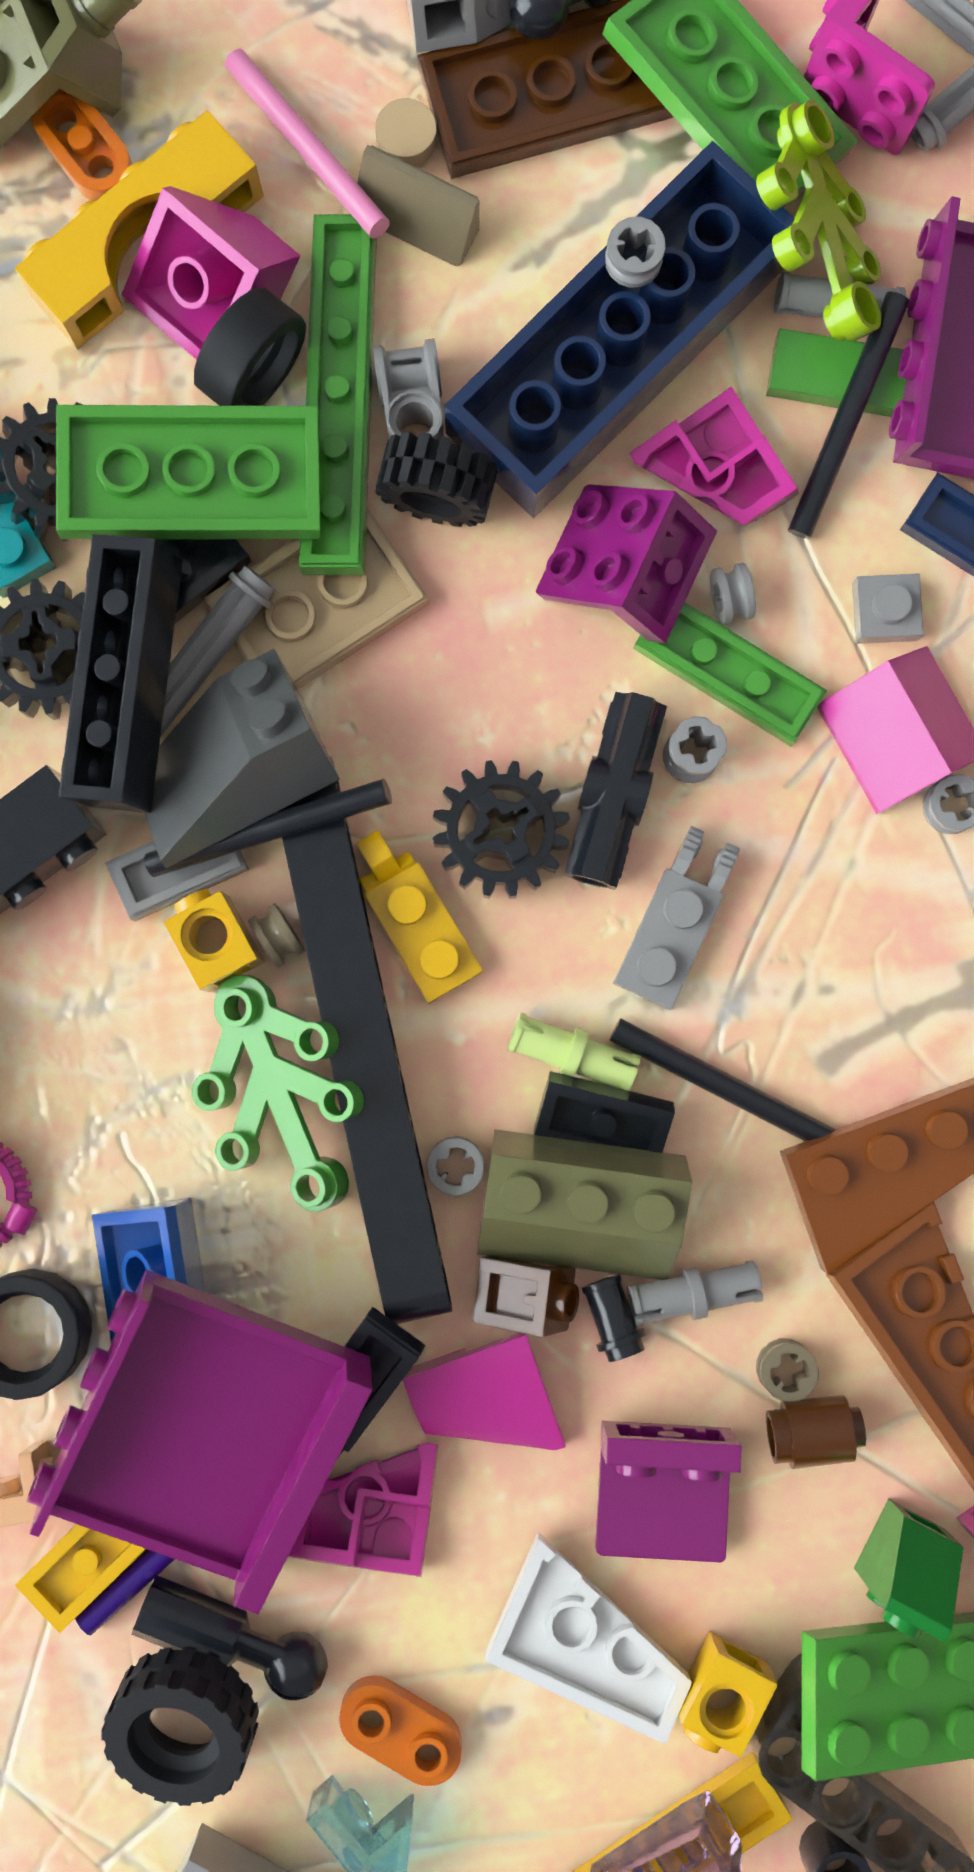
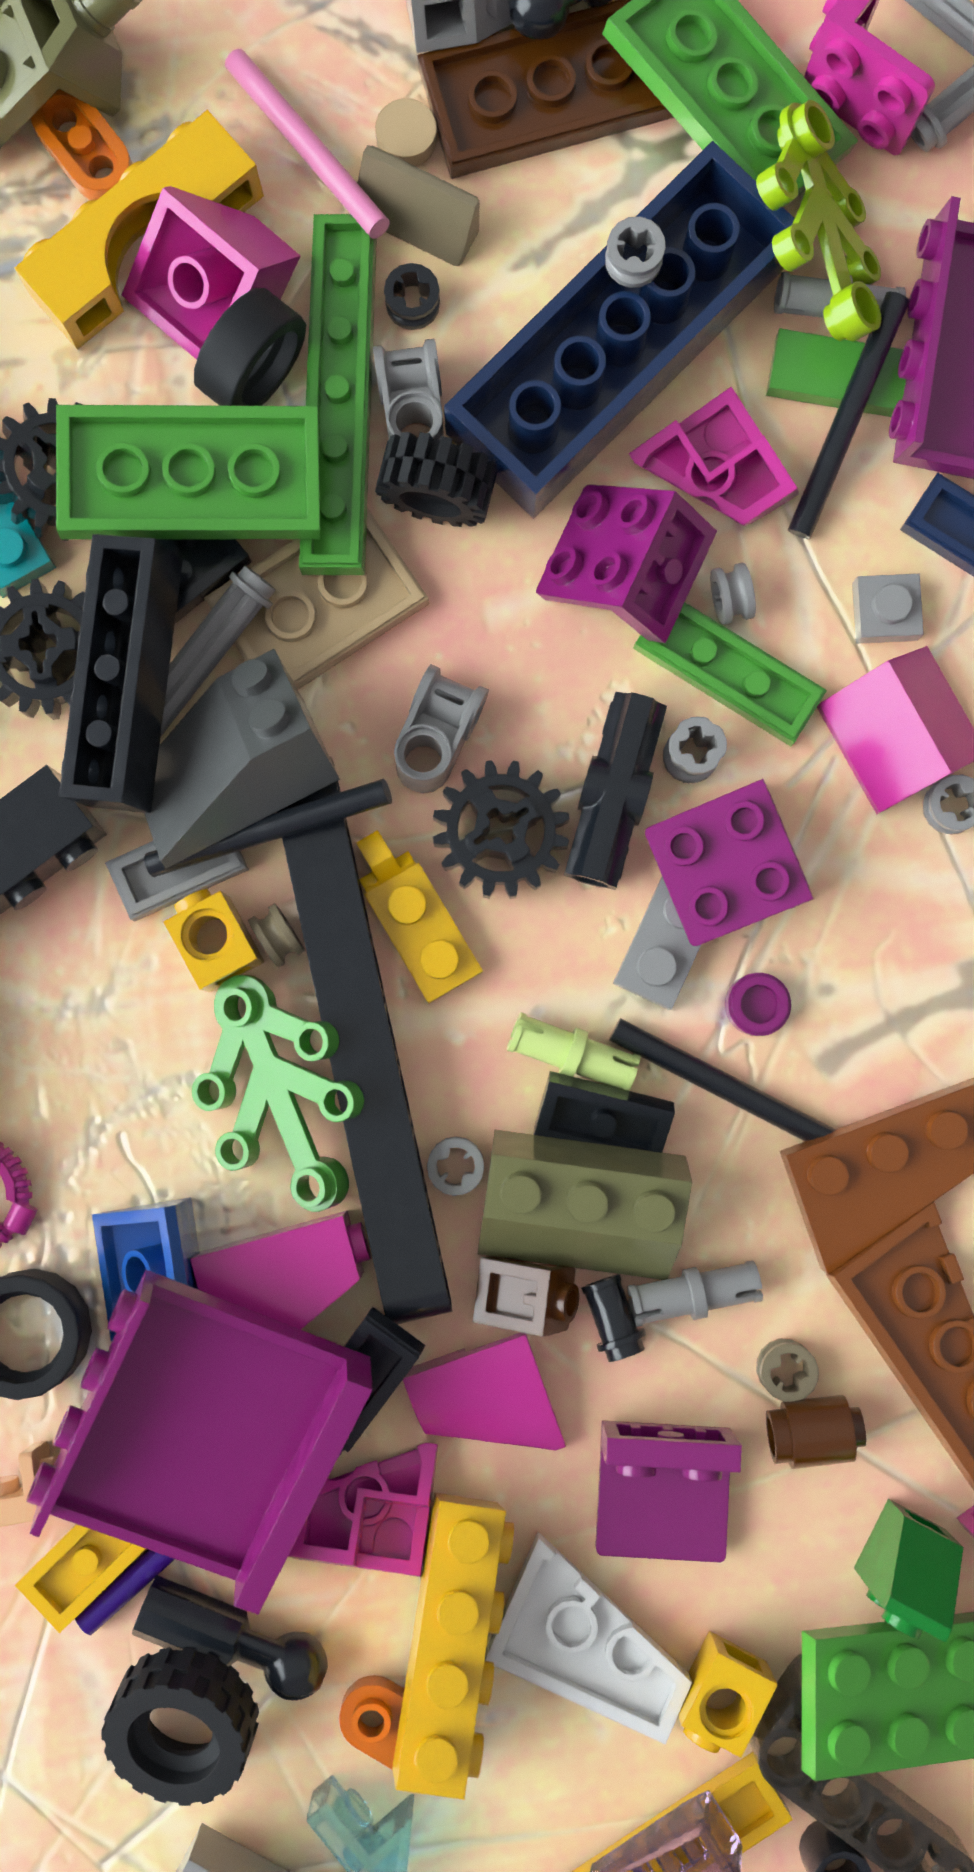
(287, 1271): none -> dark pink slope
(412, 275): none -> black bush
(441, 719): none -> light grey piece
(448, 1647): none -> yellow brick
(728, 863): none -> magenta bracket
(758, 1004): none -> magenta tile

